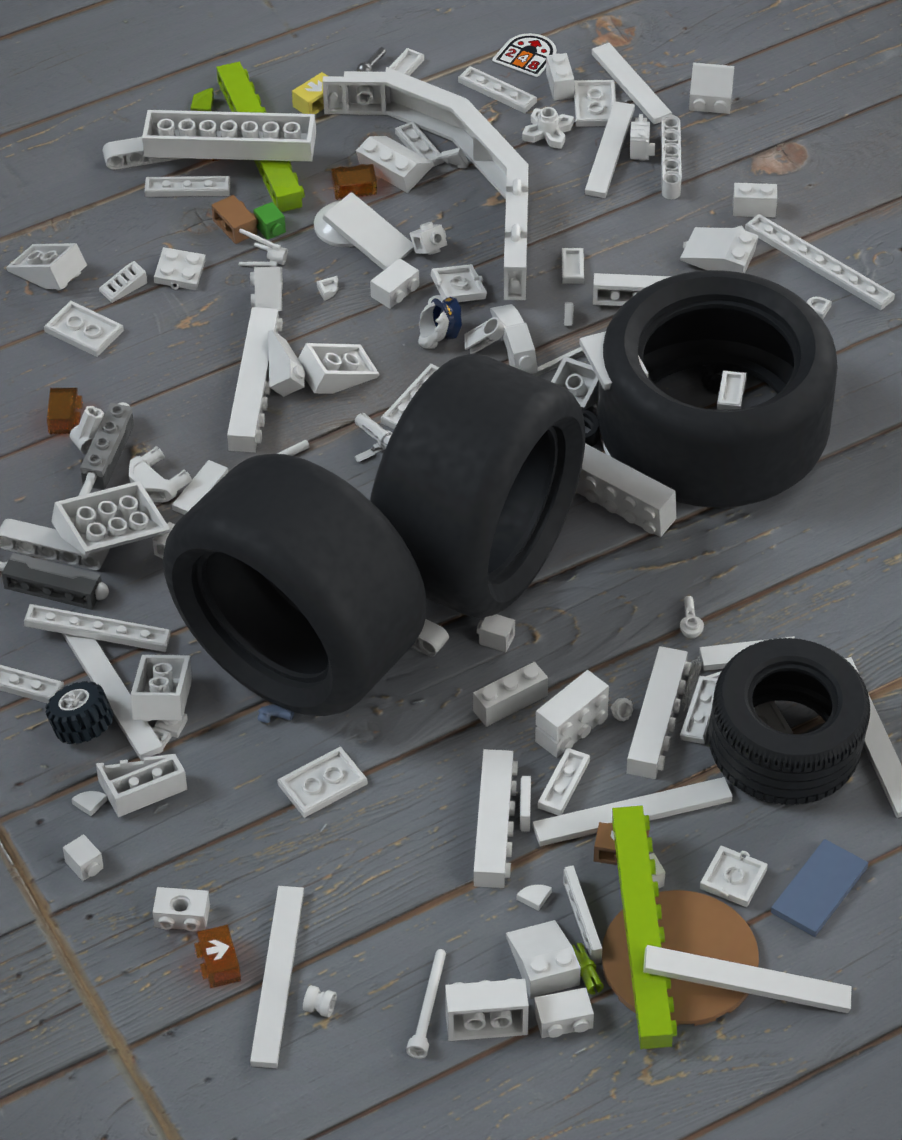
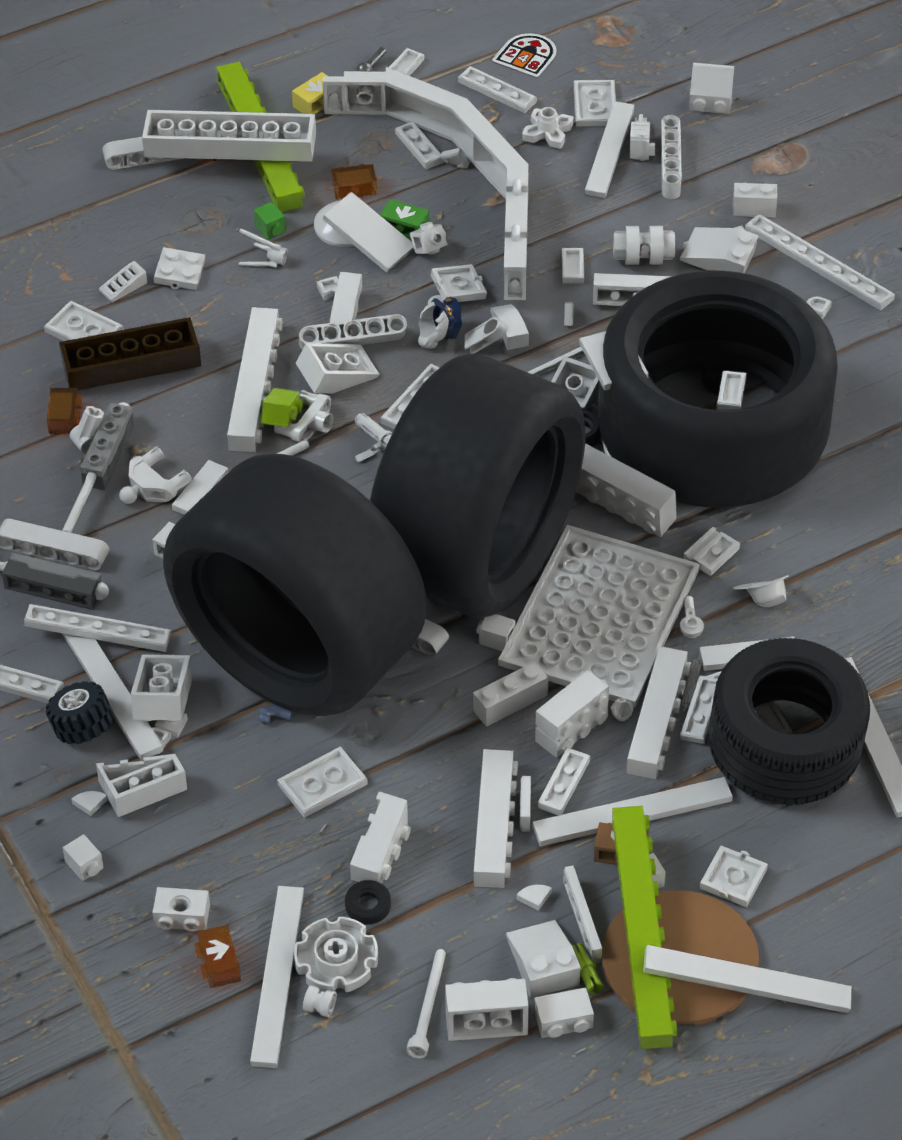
(49, 264): white slope -> none
(108, 518): white slope -> none
(130, 354): none -> dark brown brick
(187, 186): white tile -> none
(203, 100): lime slope -> none
(232, 216): medium nougat brick -> none
(268, 287): white brick -> none
(281, 407): none -> lime brick
(285, 369): white slope -> none
(315, 418): none -> white connector
(336, 954): none -> white piece
(346, 298): none -> white slope
(362, 326): none -> white beam
(365, 888): none -> black tyre
(382, 841): none -> white wedge
(393, 161): white slope -> none
(394, 283): white brick -> none
(404, 217): none -> bright green brick
(520, 348): white slope -> none
(560, 76): white brick -> none
(600, 611): none -> white plate
(631, 83): white tile -> none
(660, 245): none -> white piece
(712, 550): none -> white plate
(767, 592): none -> white piece
(819, 887): sand blue tile -> none

